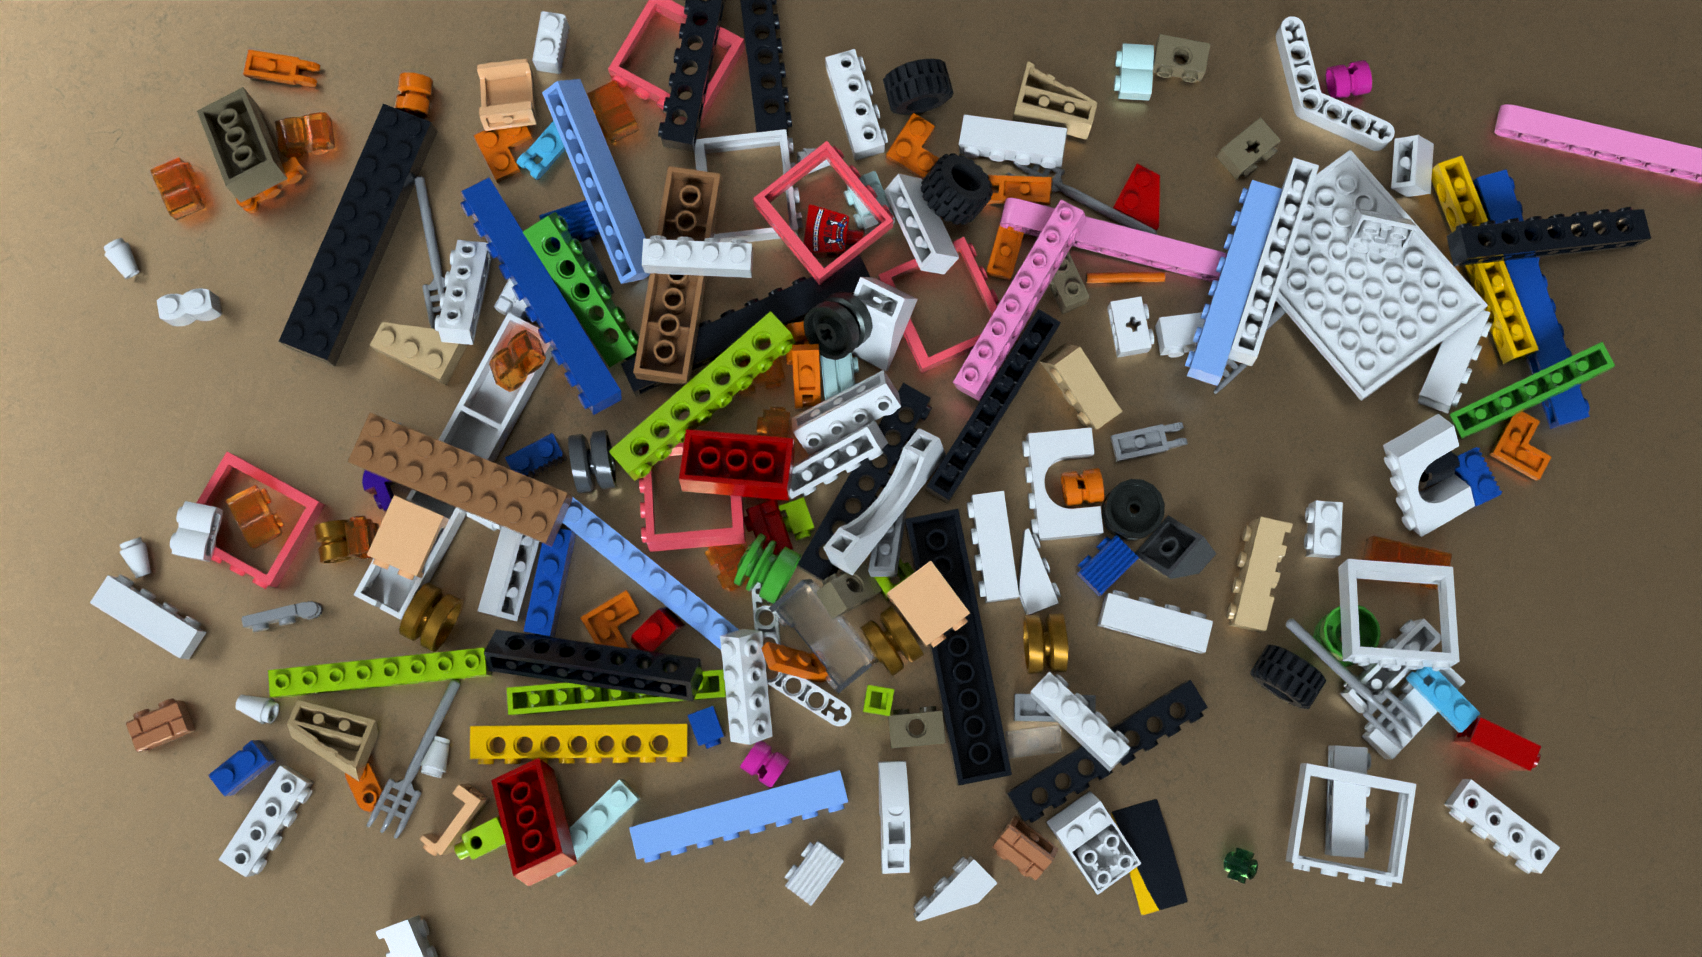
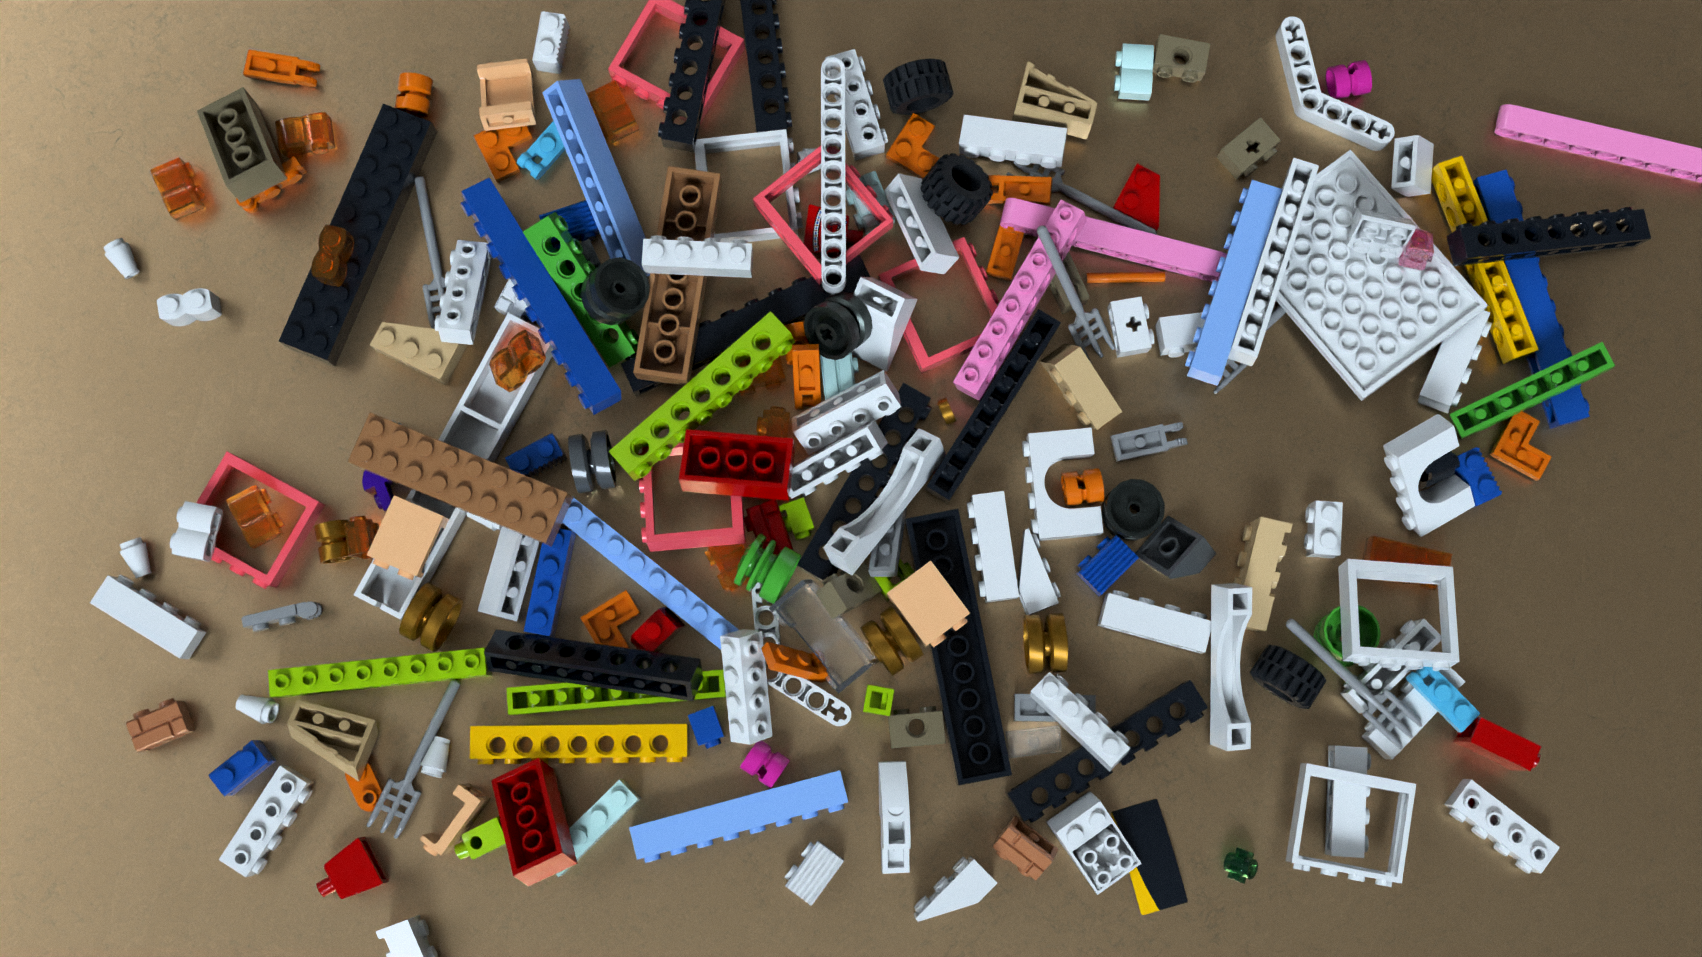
(335, 249): none -> clear orange brick
(352, 871): none -> red torso
(615, 291): none -> pearl dark grey wheel
(833, 162): none -> white beam
(946, 411): none -> pearl gold tile
(1082, 316): none -> light grey piece
(1228, 714): none -> white arch
(1418, 250): none -> clear pink slope

